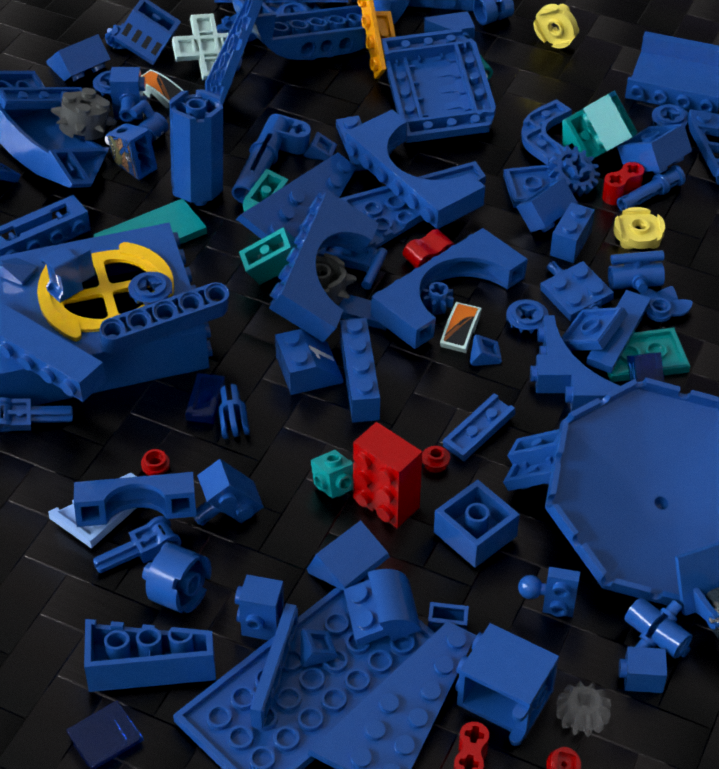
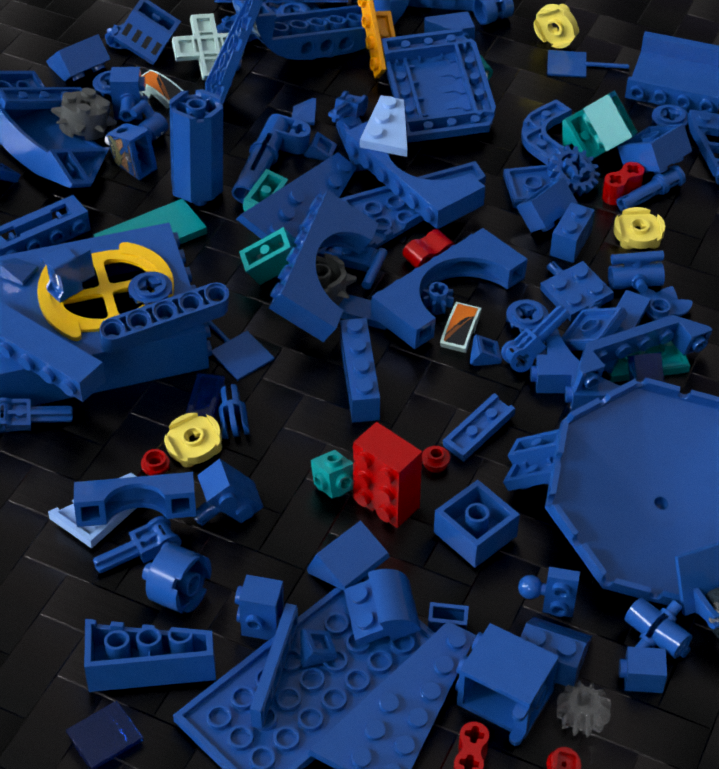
(197, 451): none -> light yellow plate
(241, 354): none -> blue piece
(306, 111): none -> blue slope
(306, 362): blue slope -> none
(348, 105): none -> blue connector
(386, 127): none -> light blue wing
(530, 342): none -> blue connector
(566, 643): none -> blue slope
(573, 64): none -> blue piece
(684, 334): none -> blue slope

